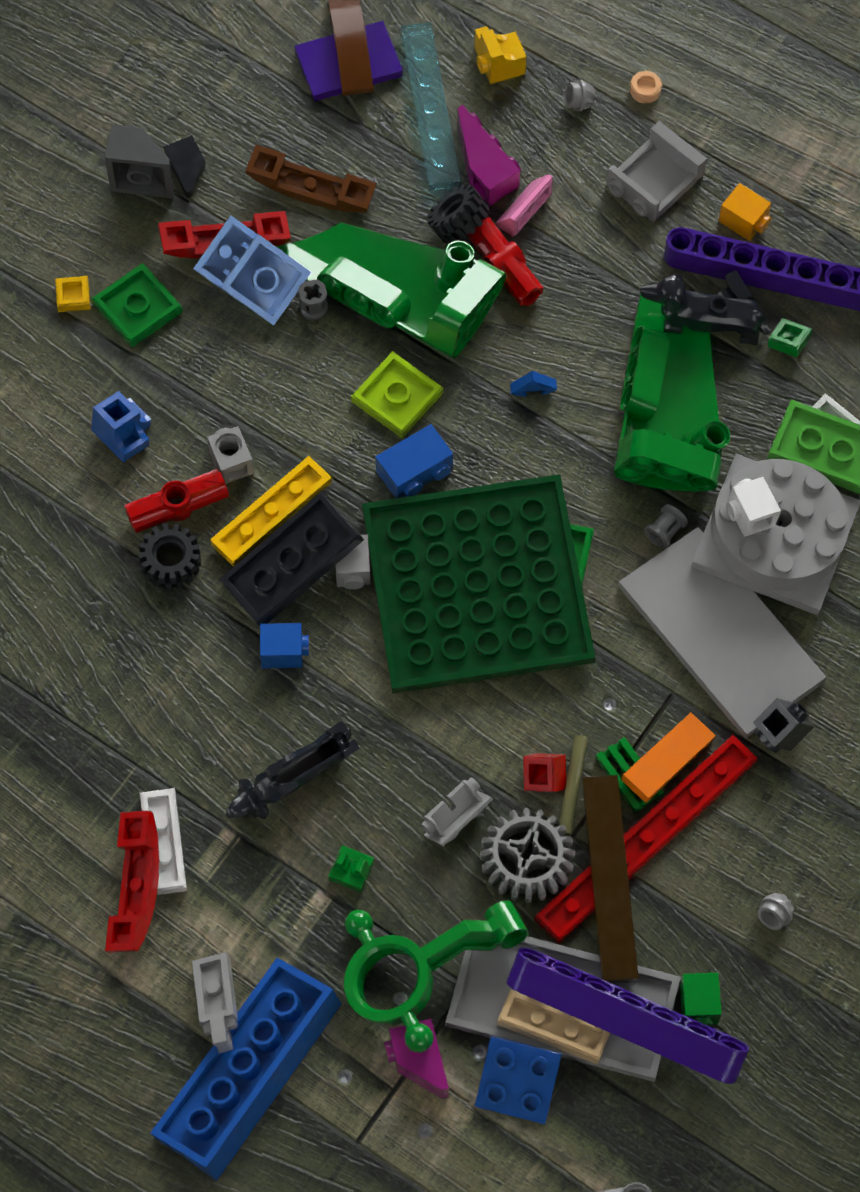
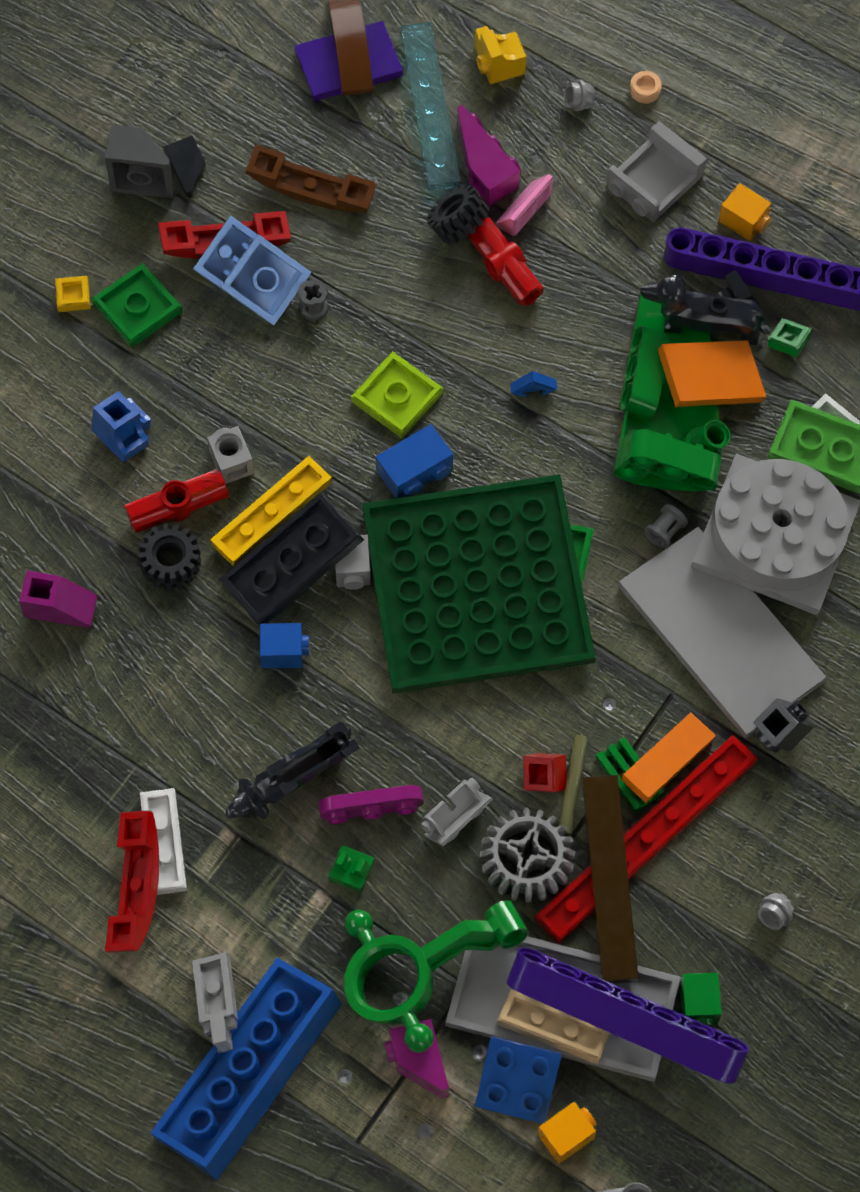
(56, 600): none -> magenta slope
(371, 803): none -> magenta plate
(403, 283): green panel -> none
(567, 1132): none -> light orange brick
(711, 373): none -> orange tile
(752, 506): white brick -> none

